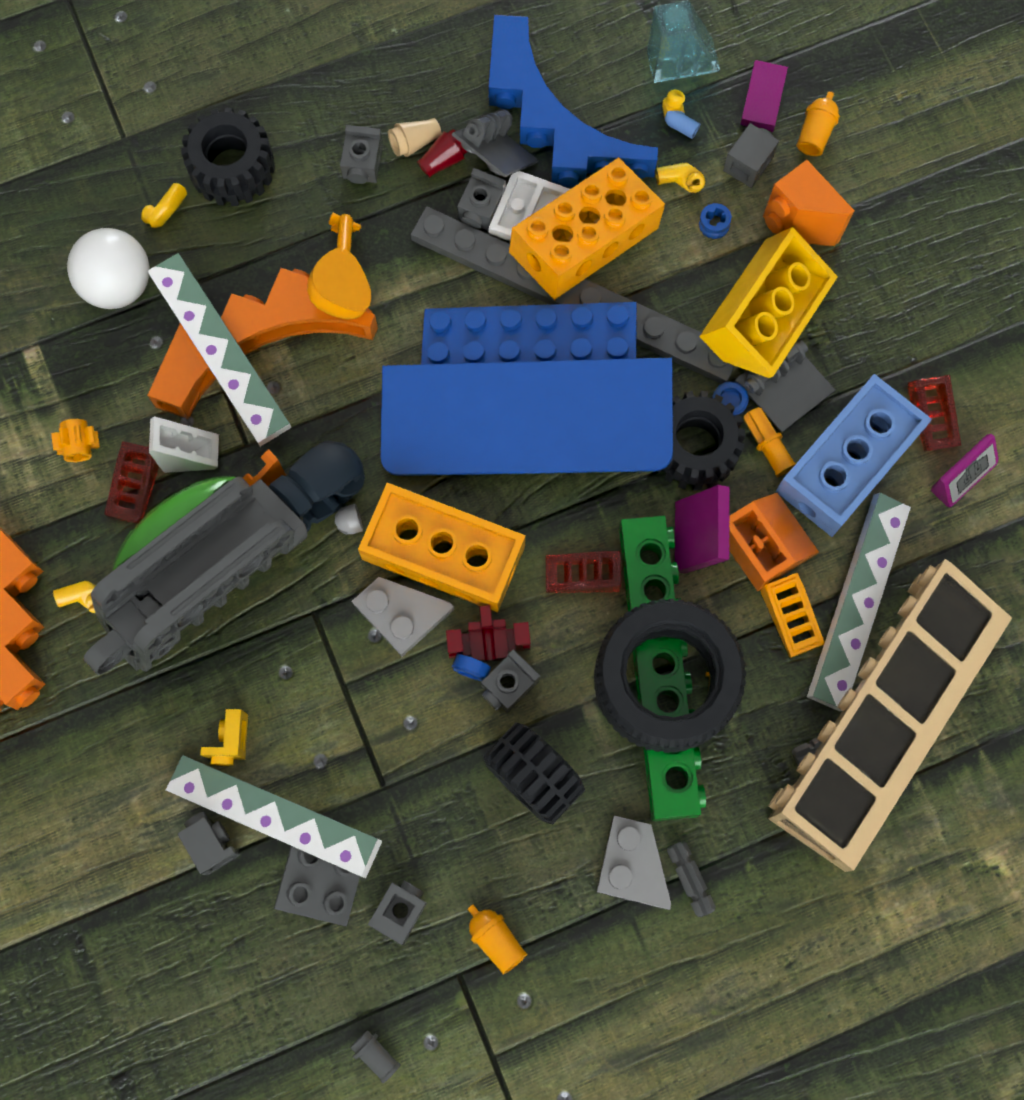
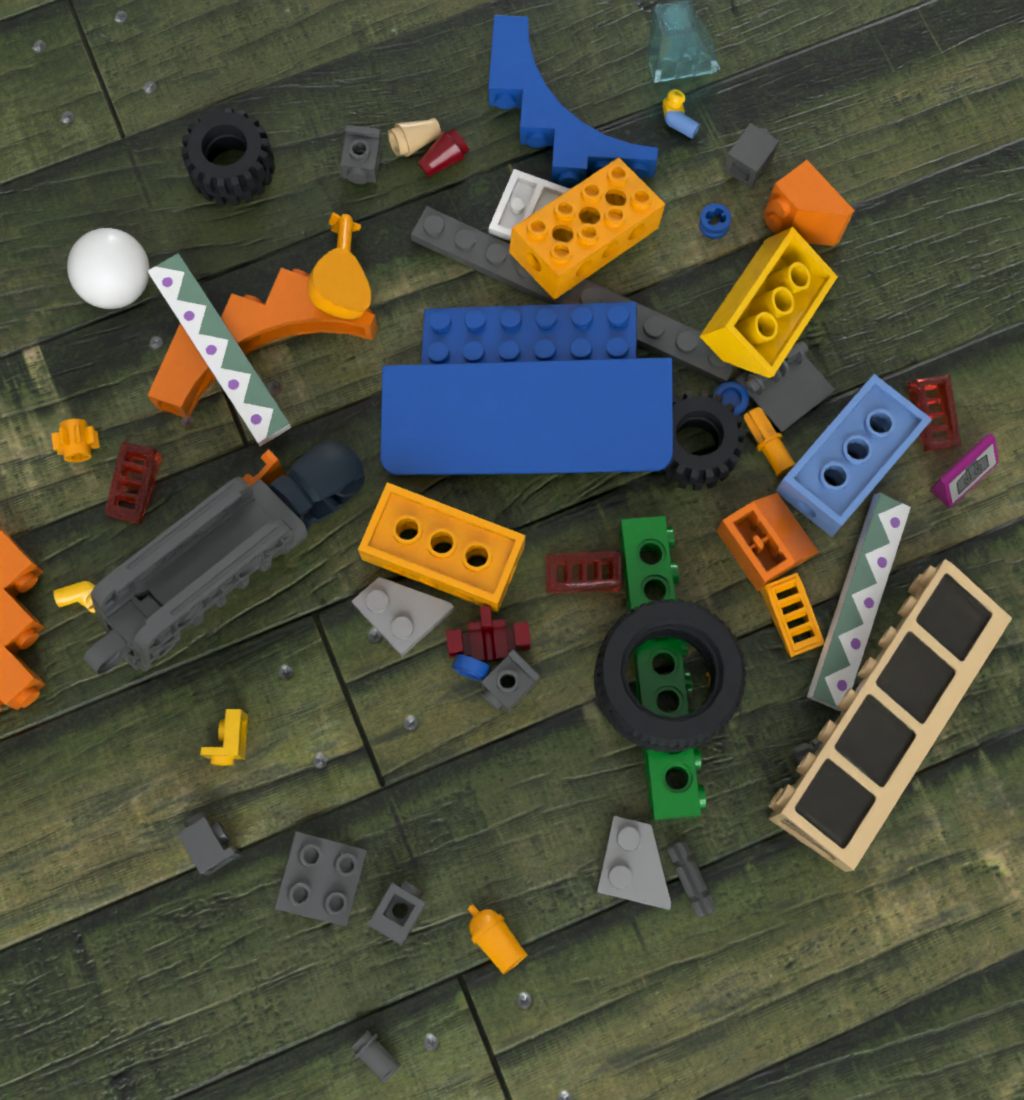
(167, 514): bright green slope -> none
(169, 203): yellow arm -> none
(182, 447): white slope -> none
(274, 816): tile -> none
(349, 520): light grey hinge -> none
(489, 192): dark grey brick -> none
(490, 142): dark grey hinge -> none
(534, 773): black tyre -> none
(682, 174): yellow arm -> none
(702, 529): magenta tile -> none
(764, 95): magenta tile -> none
(818, 125): light orange piece -> none

